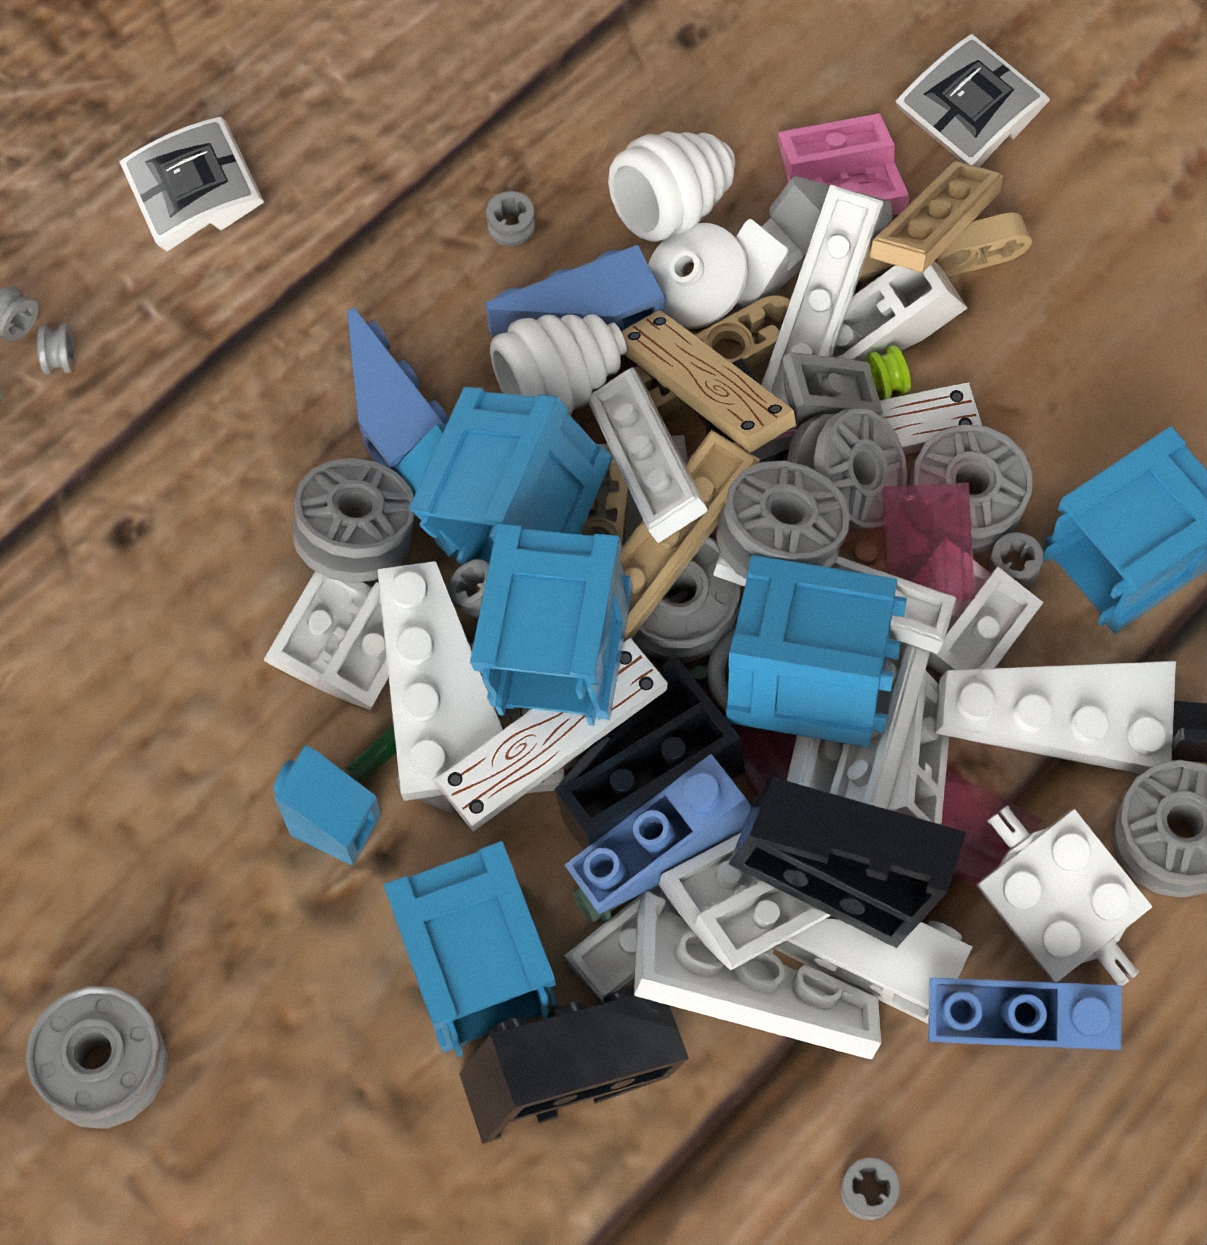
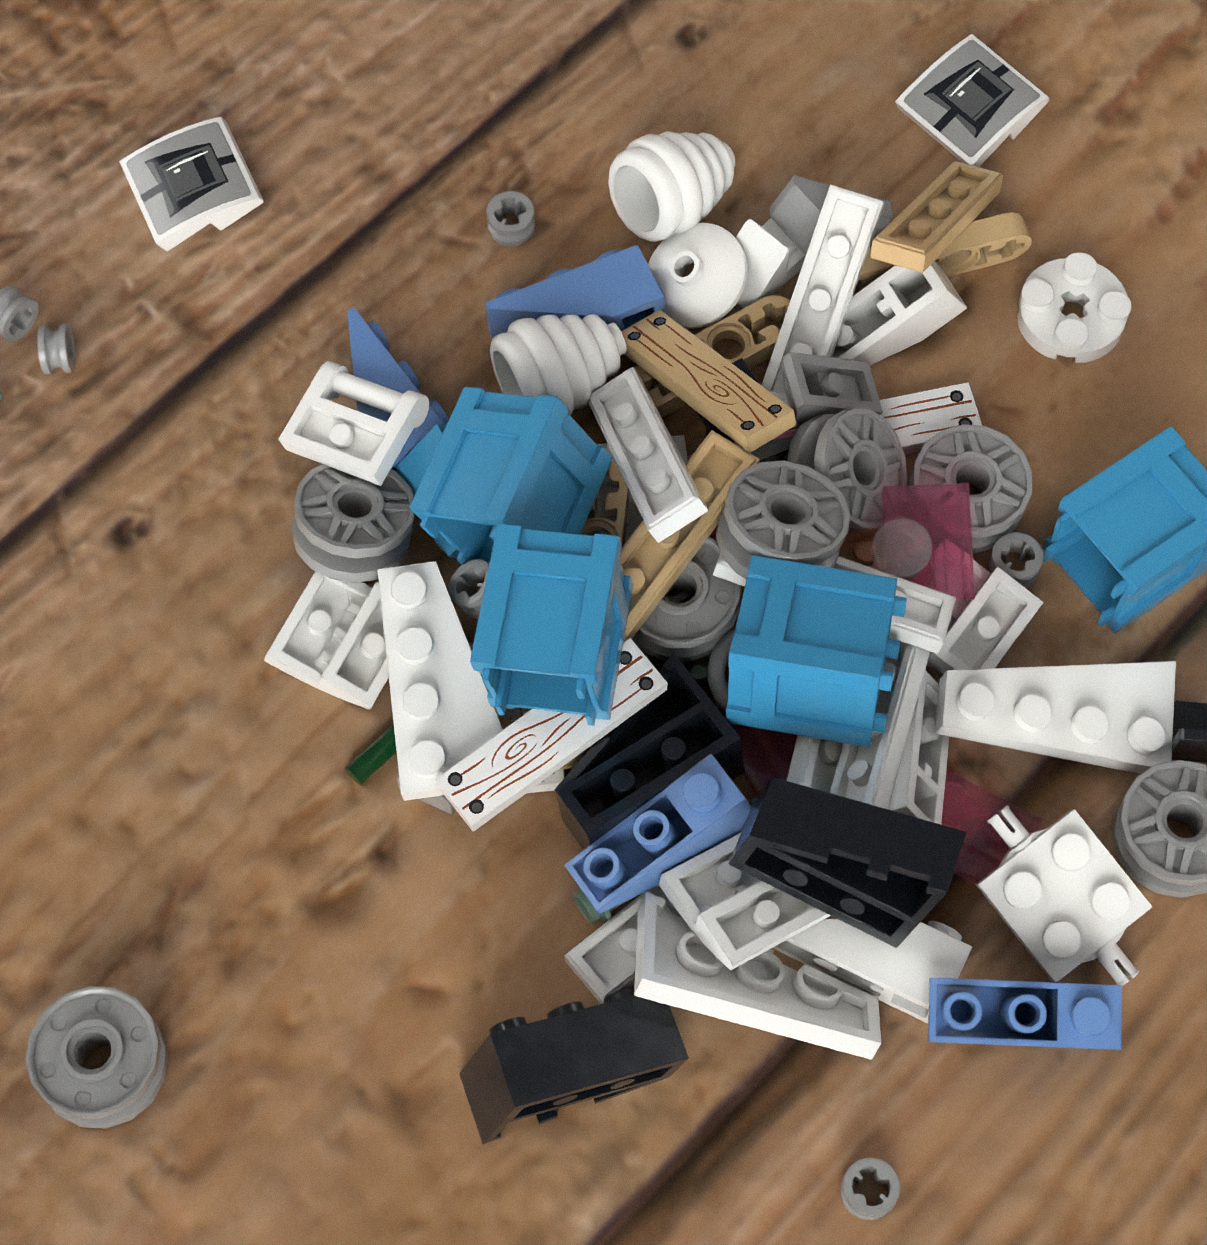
(325, 806): dark azure slope -> none
(349, 437): none -> white plate
(472, 946): dark azure container -> none
(846, 154): bright pink slope -> none
(889, 372): lime bush -> none
(901, 548): none -> clear tile
(1077, 281): none -> white plate

